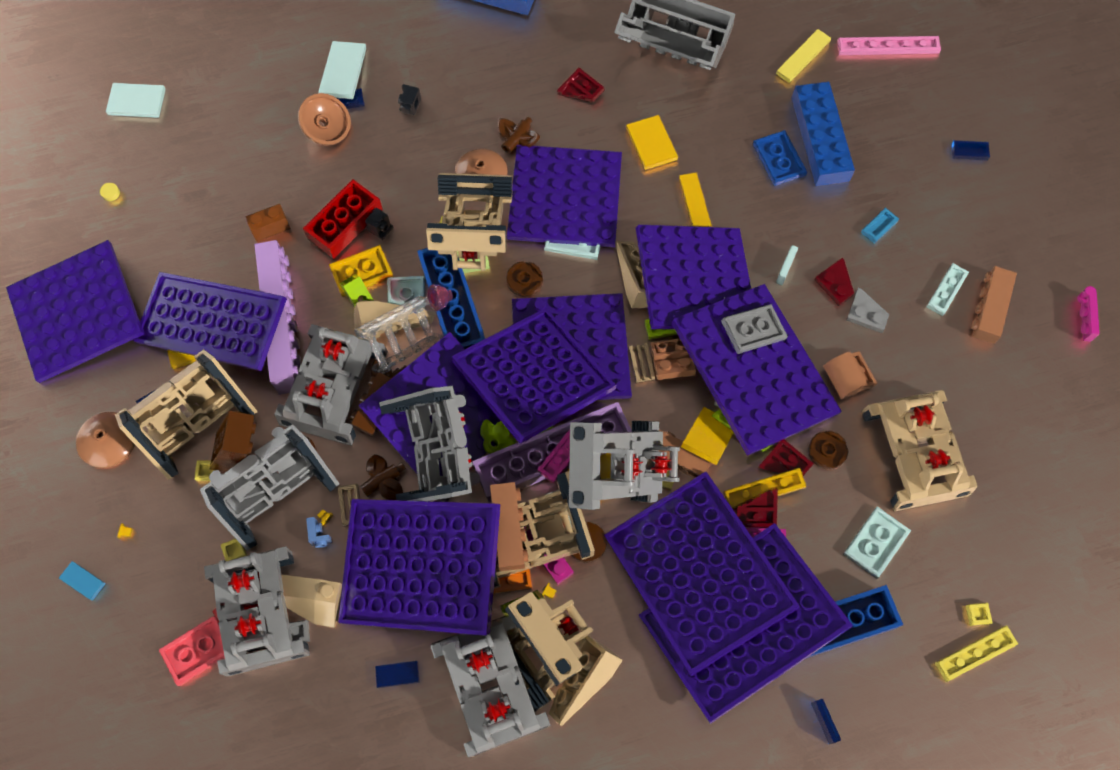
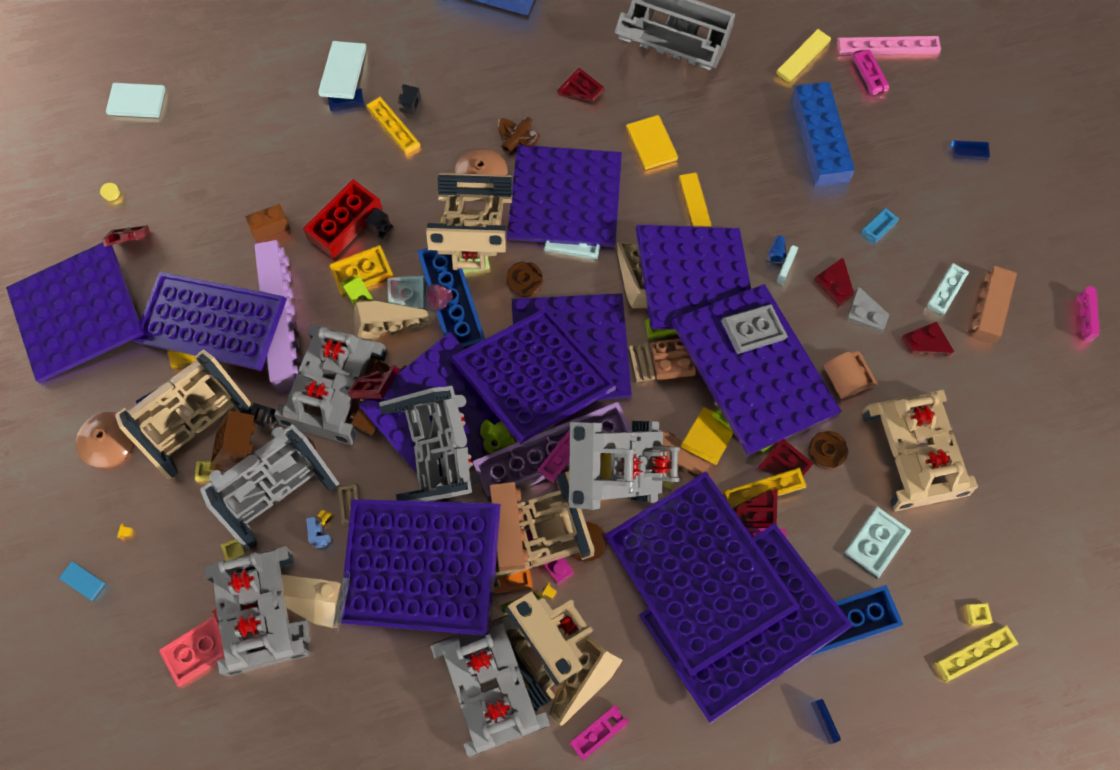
(125, 234): none -> dark red wing
(267, 419): none -> black brick
(329, 111): nougat dish -> none
(335, 621): none -> light grey piece
(373, 385): none -> dark red wing
(382, 478): reddish brown plant -> none
(385, 323): clear fence -> none
(393, 125): none -> yellow tile
(397, 674): clear blue tile -> none
(598, 733): none -> dark pink plate
(778, 250): none -> blue cone
(779, 158): blue tile -> none
(870, 72): none -> dark pink plate
(928, 340): none -> dark red wing

